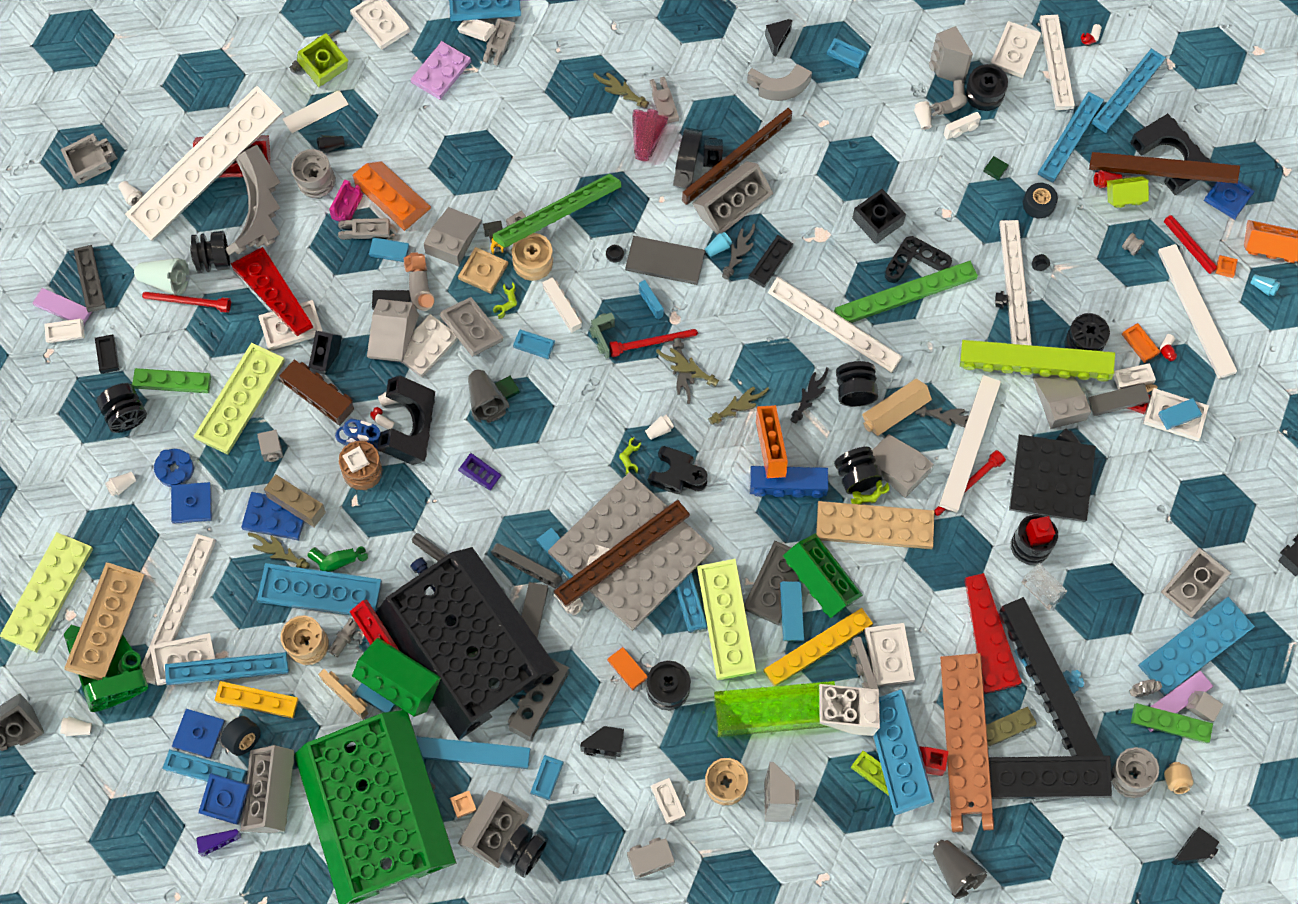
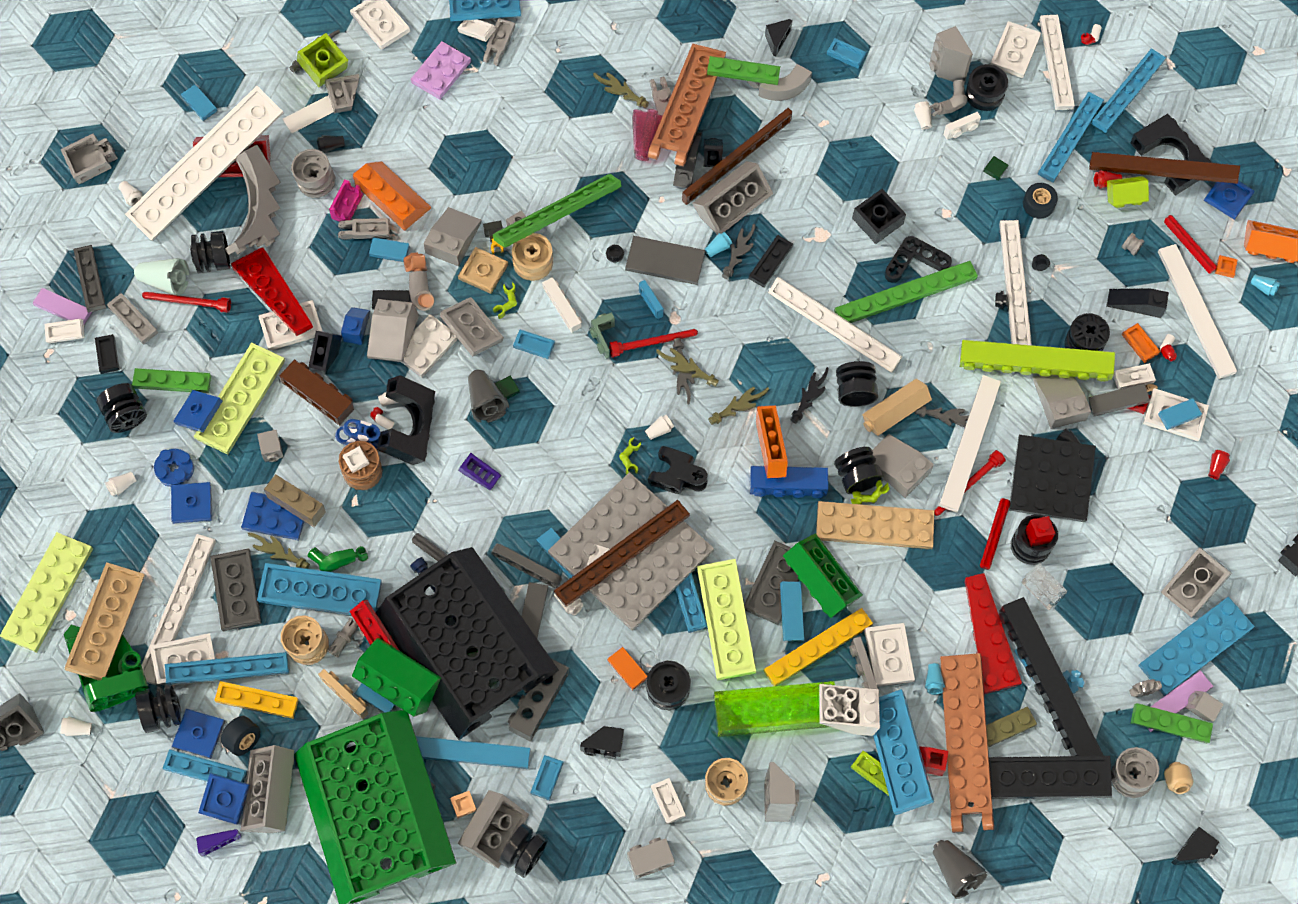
(132, 318): none -> light grey plate
(158, 708): none -> black wheel
(197, 411): none -> blue plate
(199, 102): none -> dark azure tile
(235, 589): none -> dark grey tile
(342, 92): none -> light grey wing
(355, 325): none -> blue slope
(686, 105): none -> nougat hinge
(743, 70): none -> bright green plate
(934, 680): none -> medium azure cone
(995, 533): none -> red axle
(1139, 300): none -> black slope
(1218, 463): none -> red cone

